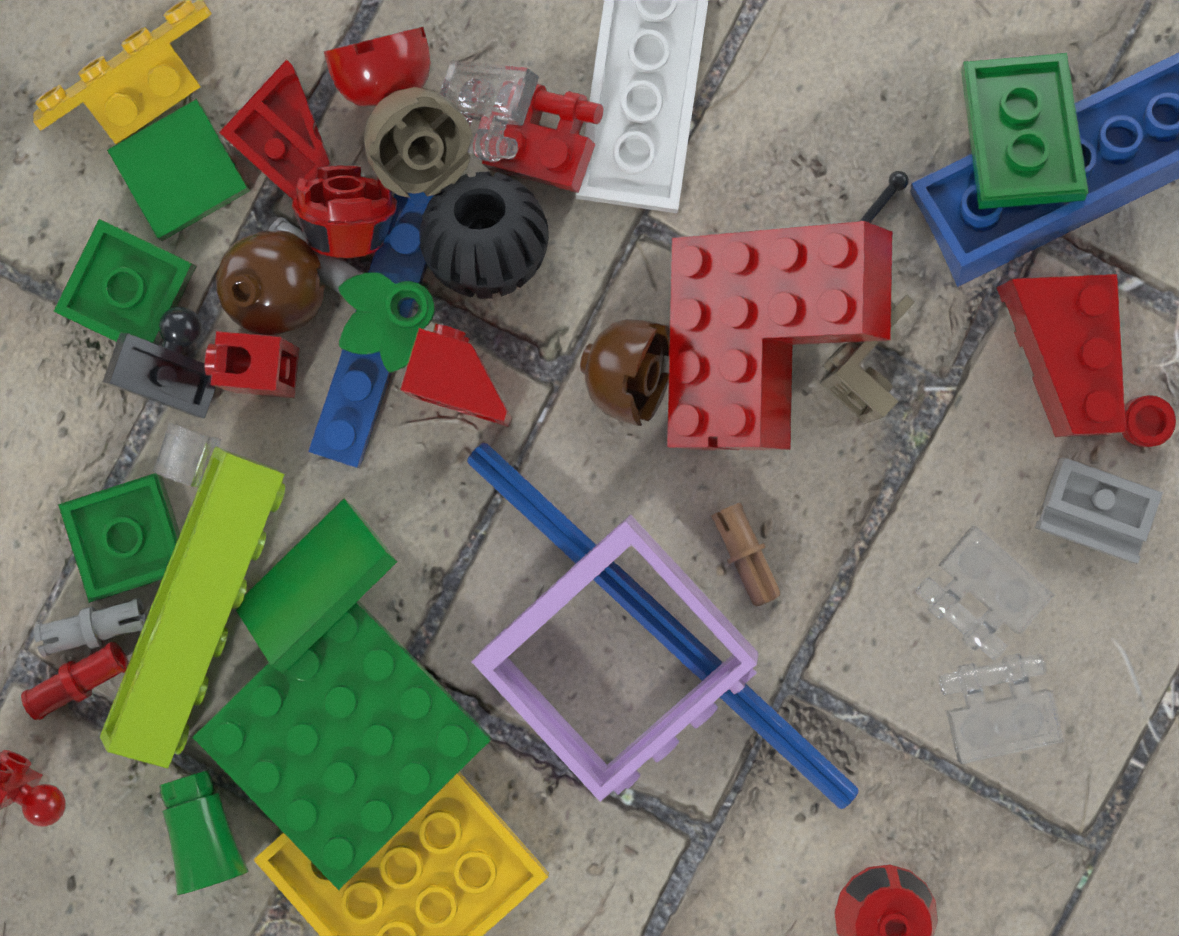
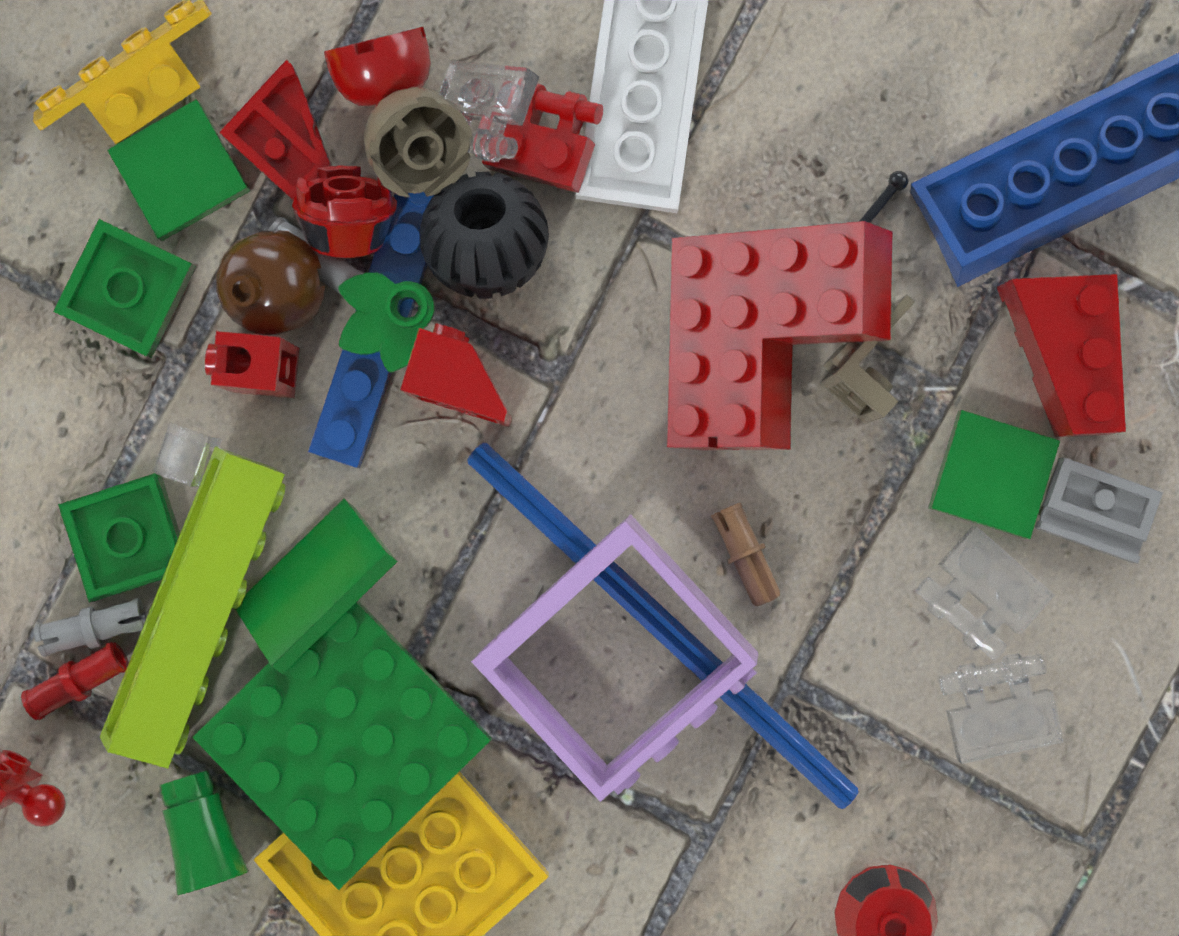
(163, 371): black plate -> none
(626, 368): reddish brown cylinder -> none
(994, 474): none -> green tile
(1023, 131): green tile -> none
(1148, 421): red tile -> none

